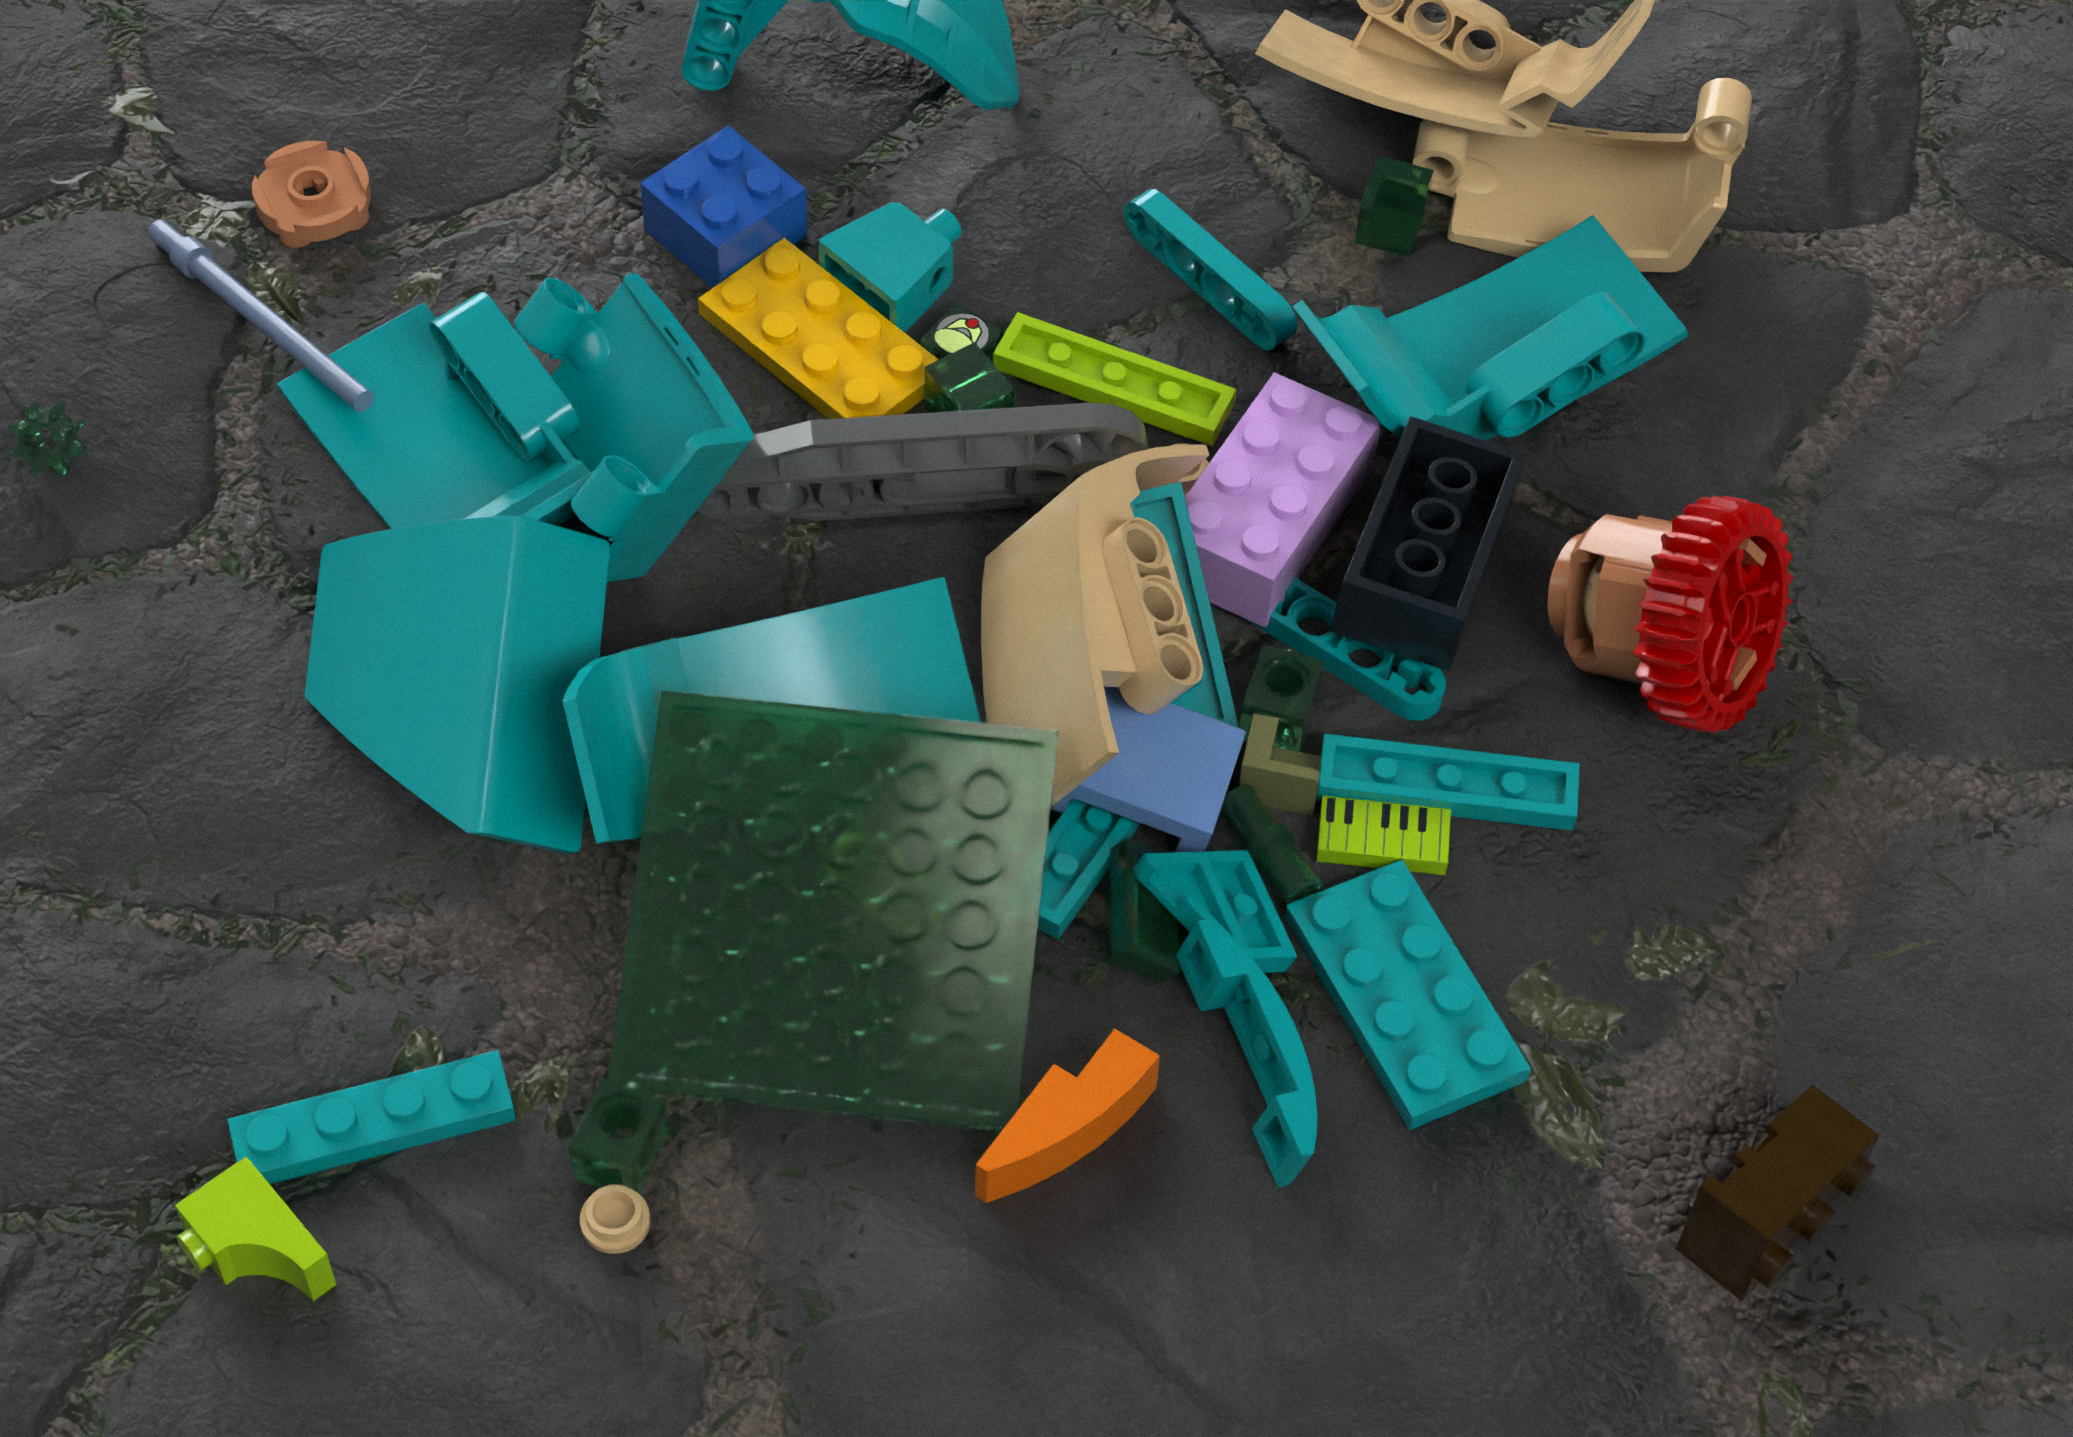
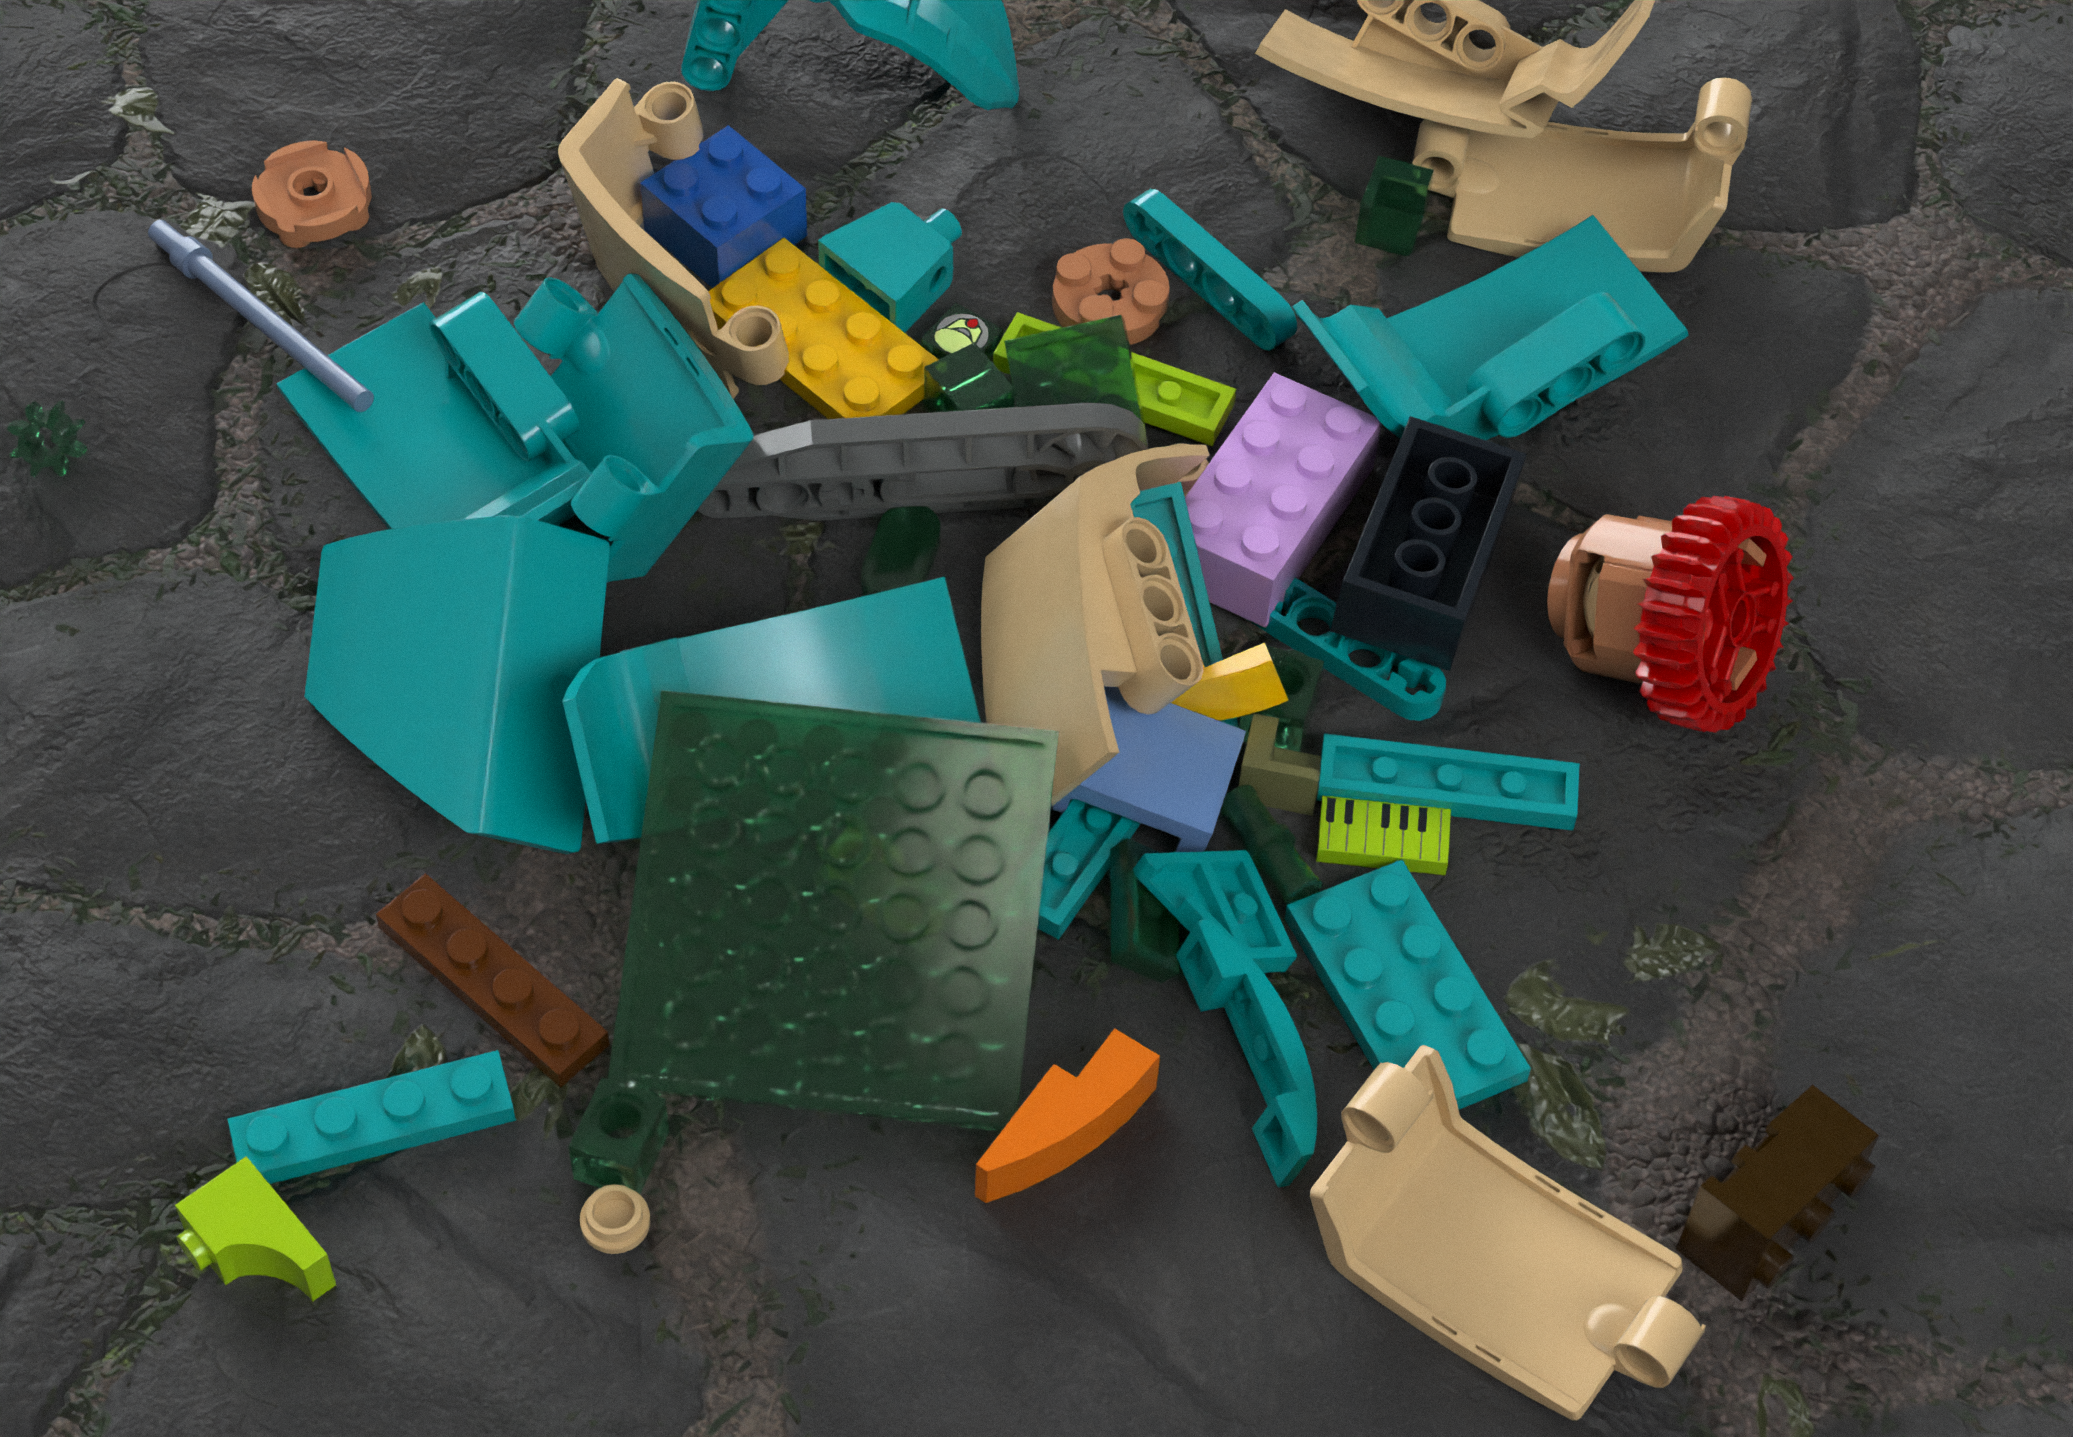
(493, 980): none -> reddish brown plate
(604, 166): none -> tan panel
(901, 549): none -> clear green tile
(1075, 366): none -> clear green plate
(1114, 267): none -> nougat plate
(1236, 686): none -> yellow slope
(1493, 1249): none -> tan panel

